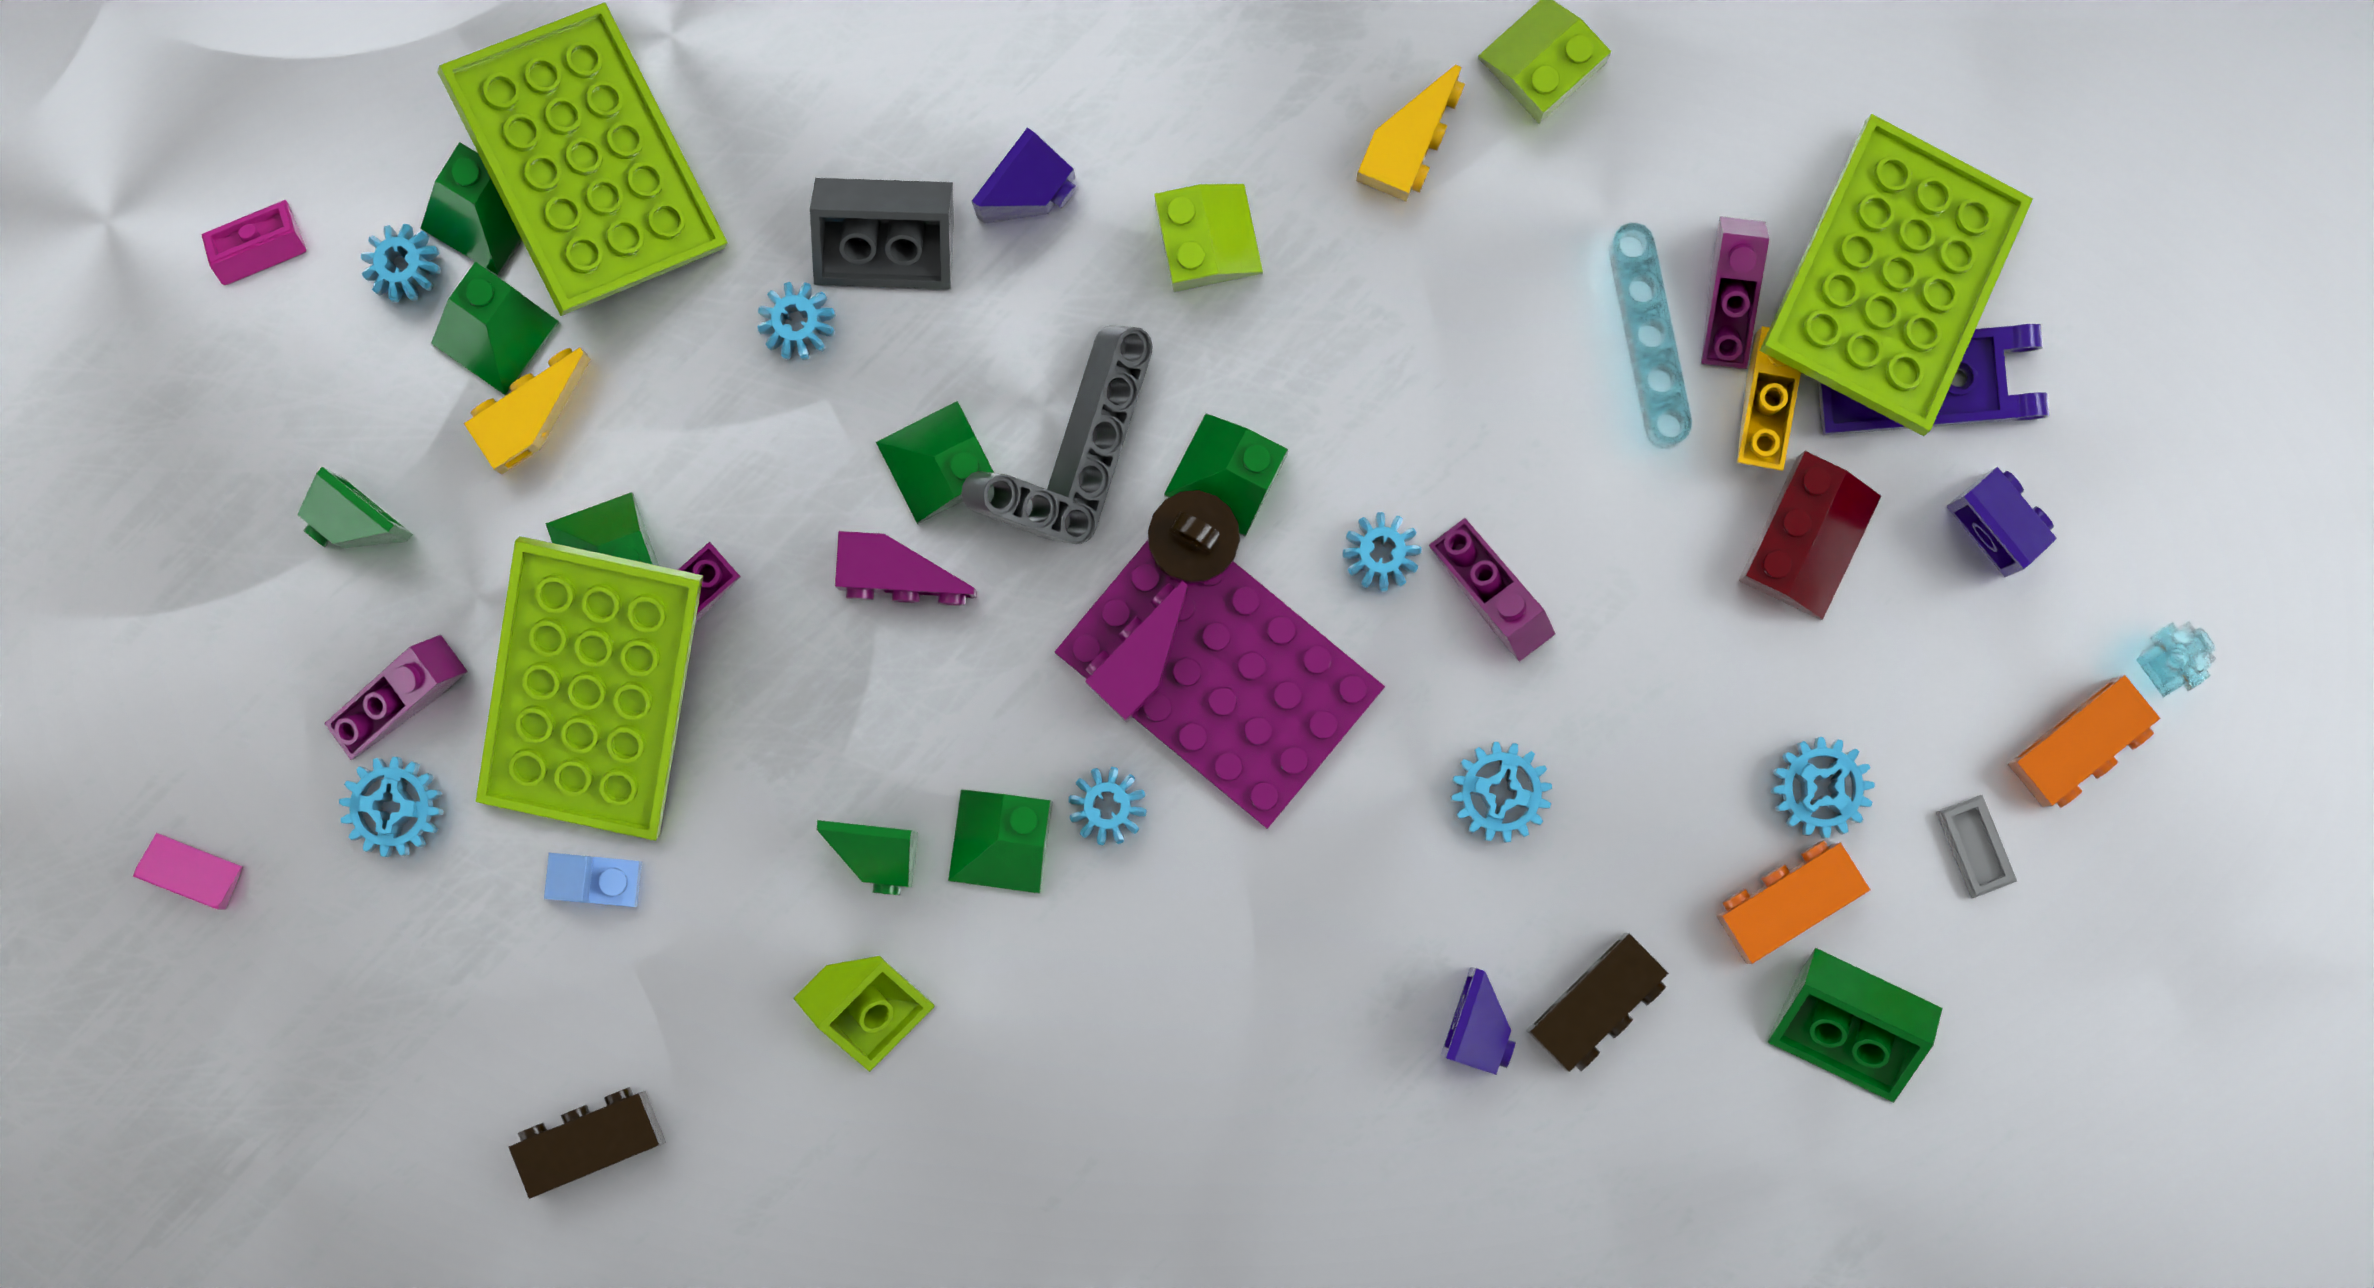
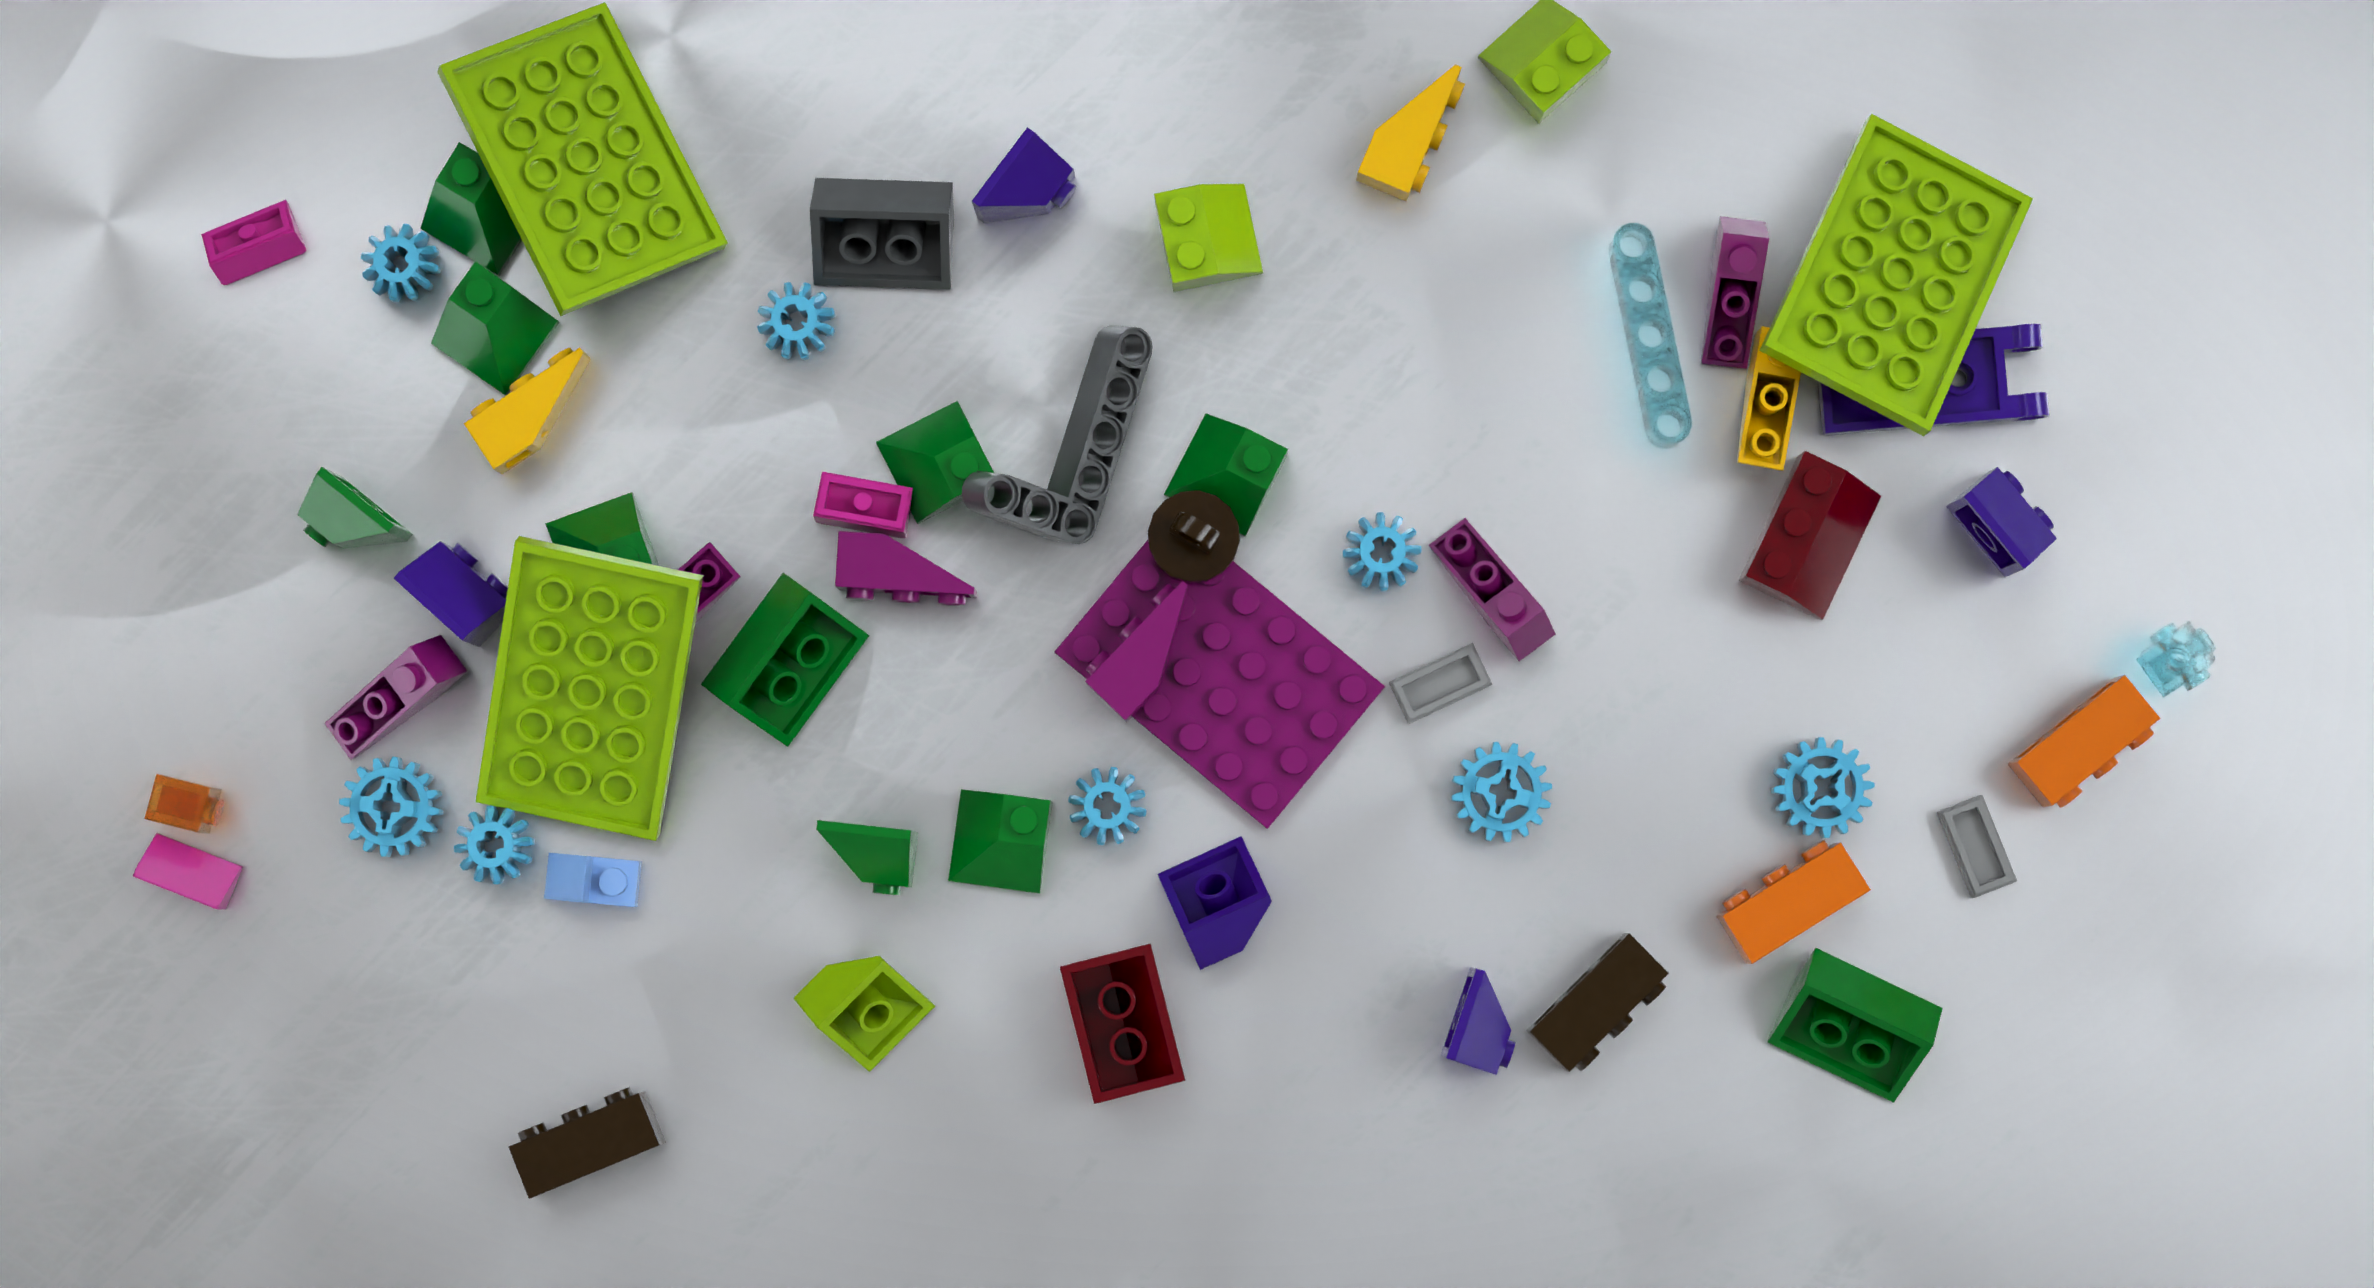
(184, 804): none -> clear orange brick
(456, 592): none -> dark purple slope
(505, 856): none -> medium azure gear
(785, 660): none -> green slope
(863, 505): none -> dark pink slope
(1122, 1023): none -> dark red slope
(1217, 900): none -> dark purple slope
(1440, 683): none -> light grey tile

